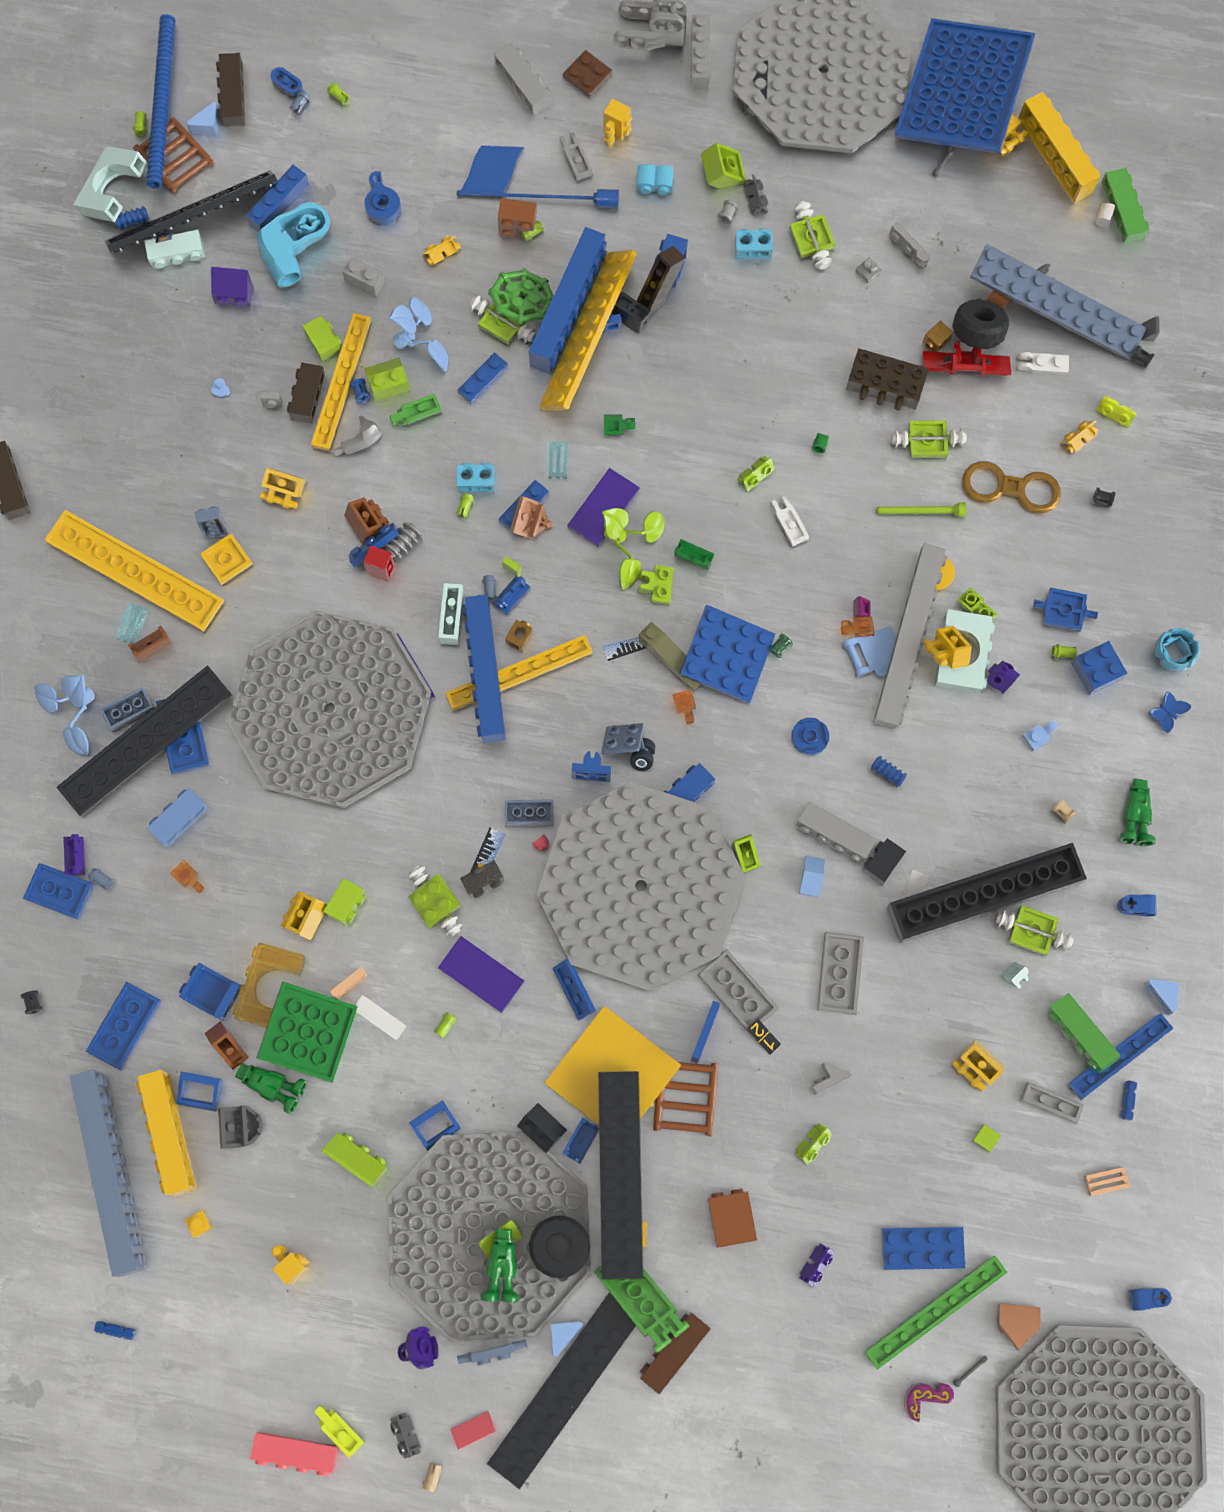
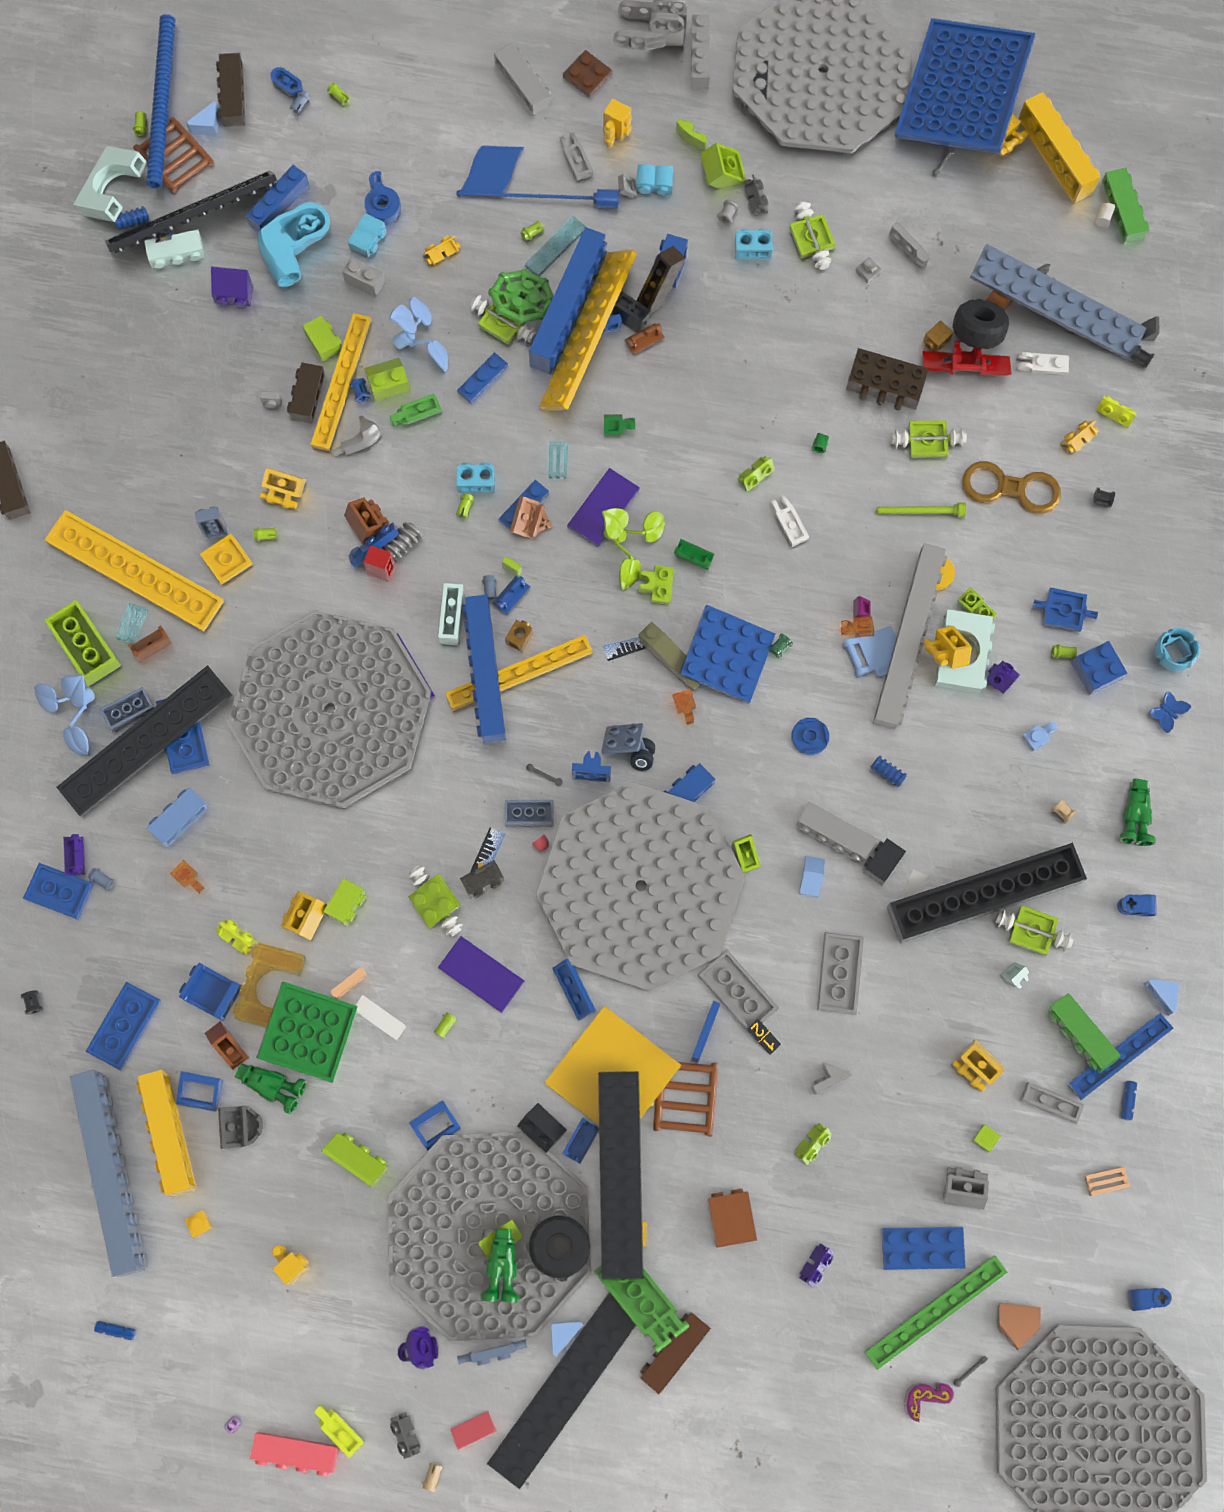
(82, 642): none -> lime brick
(219, 388): light blue piece -> none
(229, 930): none -> neon yellow hinge
(232, 1424): none -> lavender rock
(264, 533): none -> lime pin
(366, 235): none -> medium azure brick
(515, 216): dark orange brick -> none
(555, 247): none -> clear light blue tile
(558, 781): none -> dark grey hinge
(627, 185): none -> light grey plate
(644, 338): none -> dark orange hinge
(686, 131): none -> lime slope
(966, 1188): none -> light grey brick

